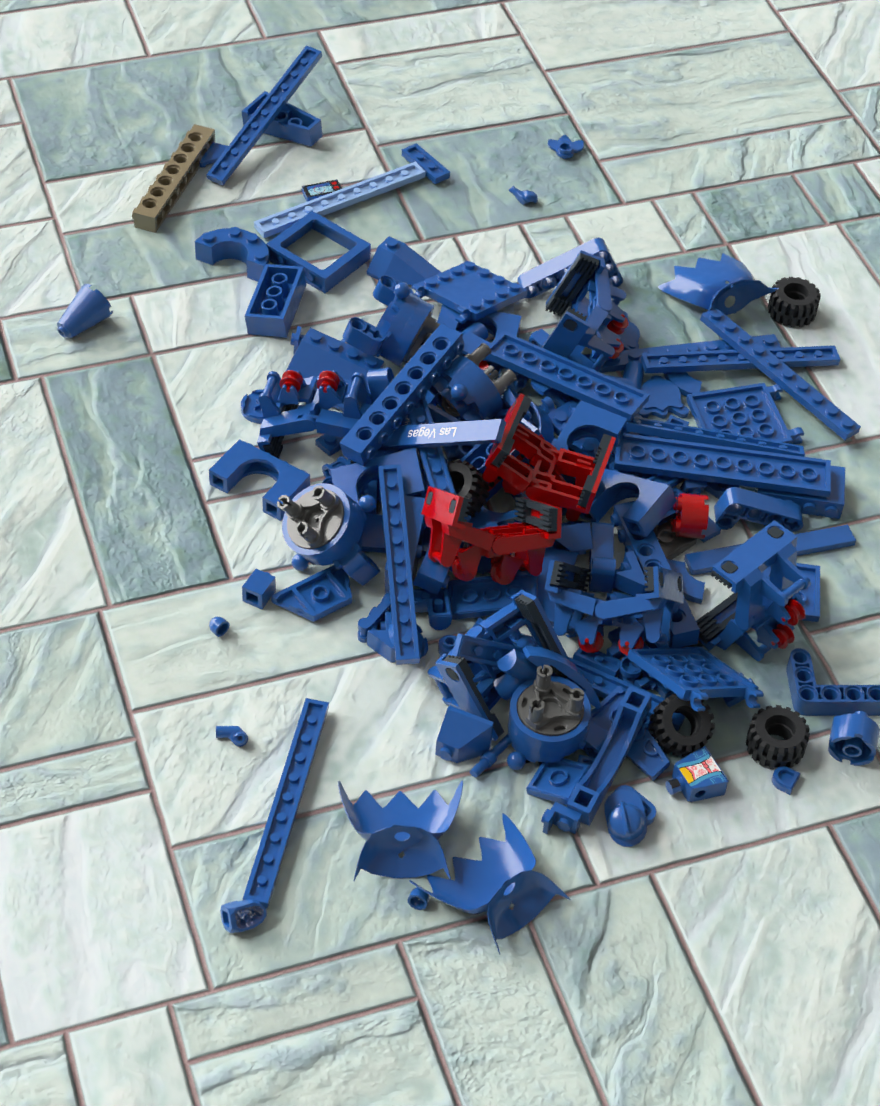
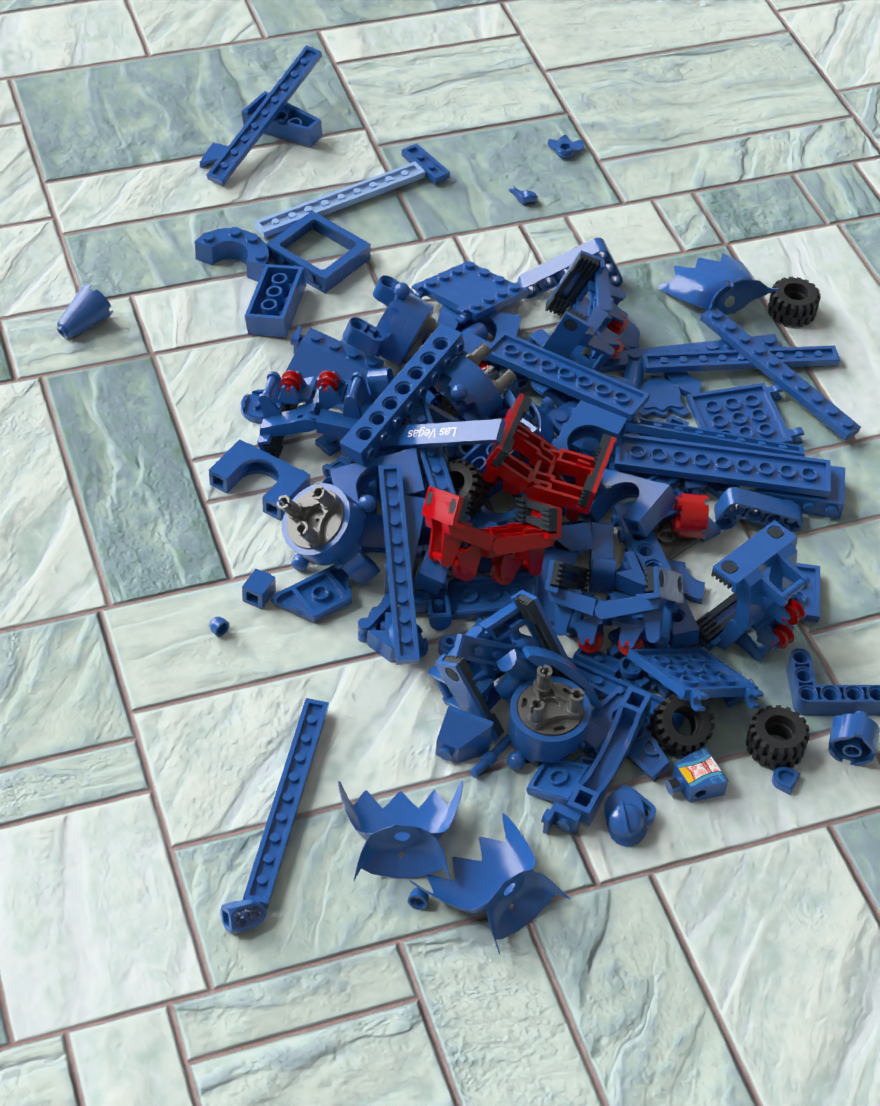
(173, 179): dark tan brick -> none
(234, 733): blue arm -> none
(320, 189): tile -> none
(400, 262): blue wedge -> none
(807, 543): blue tile -> none

